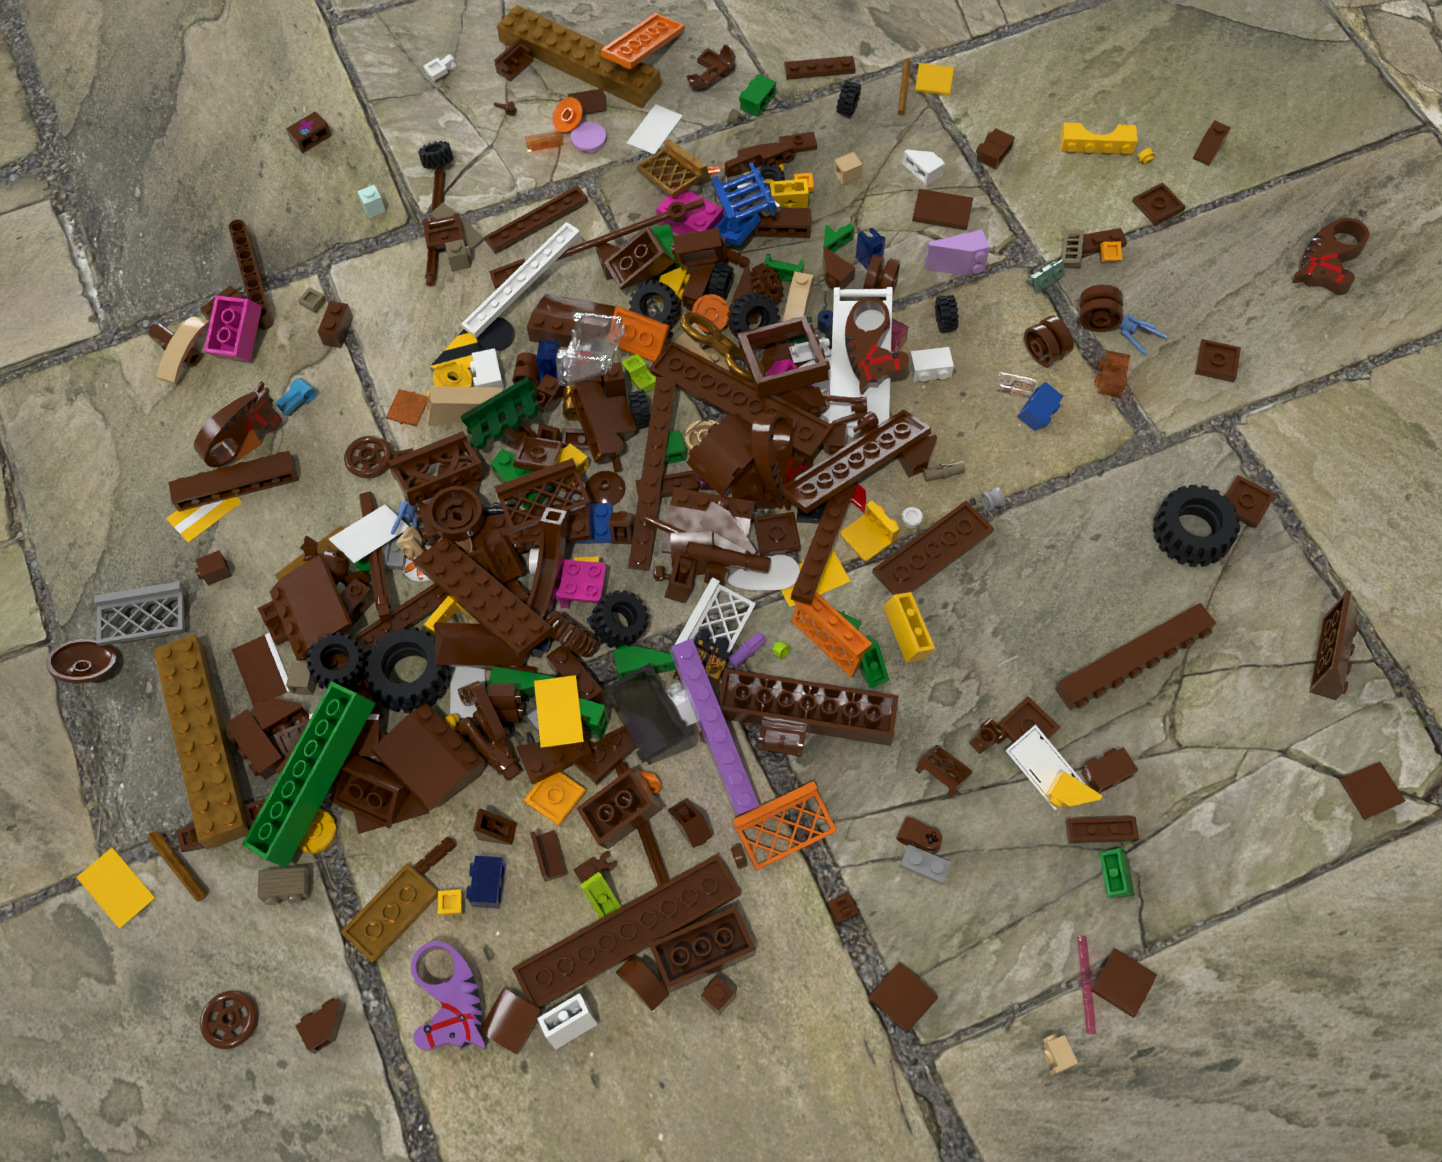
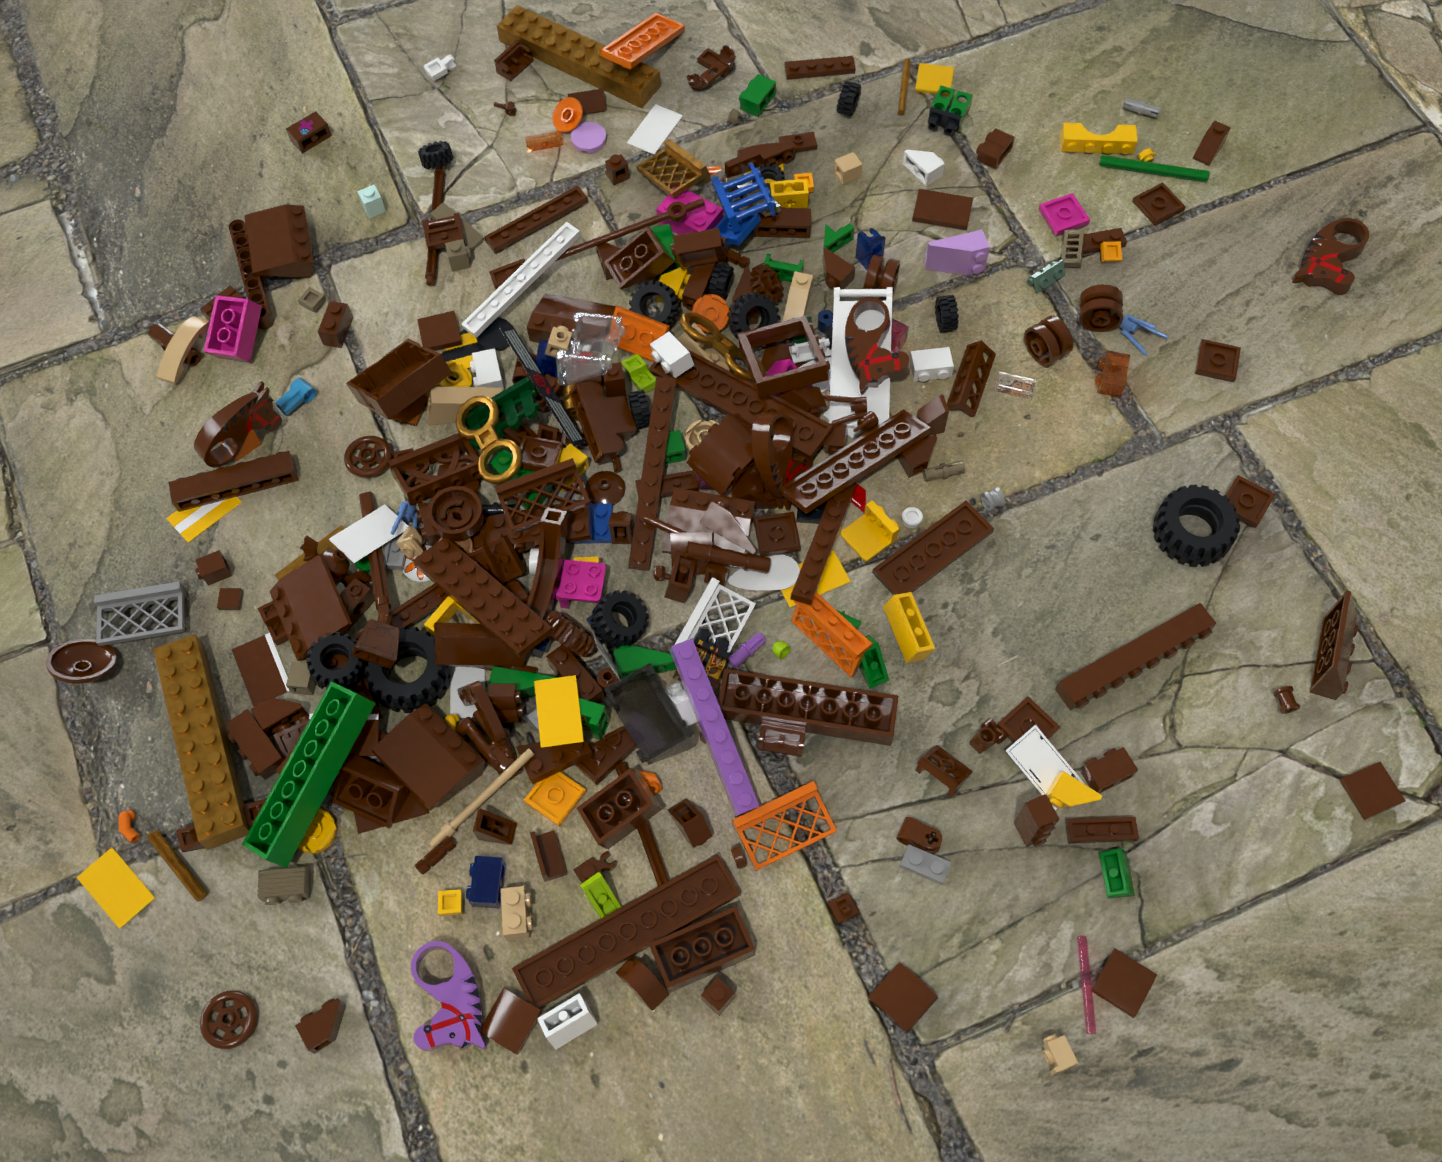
(124, 825): none -> orange arm
(229, 599): none -> reddish brown tile
(279, 242): none -> reddish brown slope
(378, 642): none -> reddish brown torso
(390, 913): pearl gold tile -> none
(399, 378): none -> reddish brown tile
(439, 331): none -> reddish brown tile
(448, 829): none -> tan bar
(488, 439): none -> pearl gold bar
(515, 913): none -> tan brick
(543, 386): none -> black sticker
(558, 340): none -> tan brick
(605, 654): none -> white sticker
(606, 677): none -> reddish brown brick
(615, 164): none -> reddish brown brick
(671, 355): none -> white brick
(934, 415): none -> reddish brown slope
(949, 111): none -> hips
(968, 374): none -> reddish brown fence
(1036, 821): none -> reddish brown brick
(1040, 406): blue brick -> none
(1064, 214): none -> dark pink plate
(1141, 107): none -> light grey pin
(1154, 168): none -> green axle
(1286, 699): none -> reddish brown bush

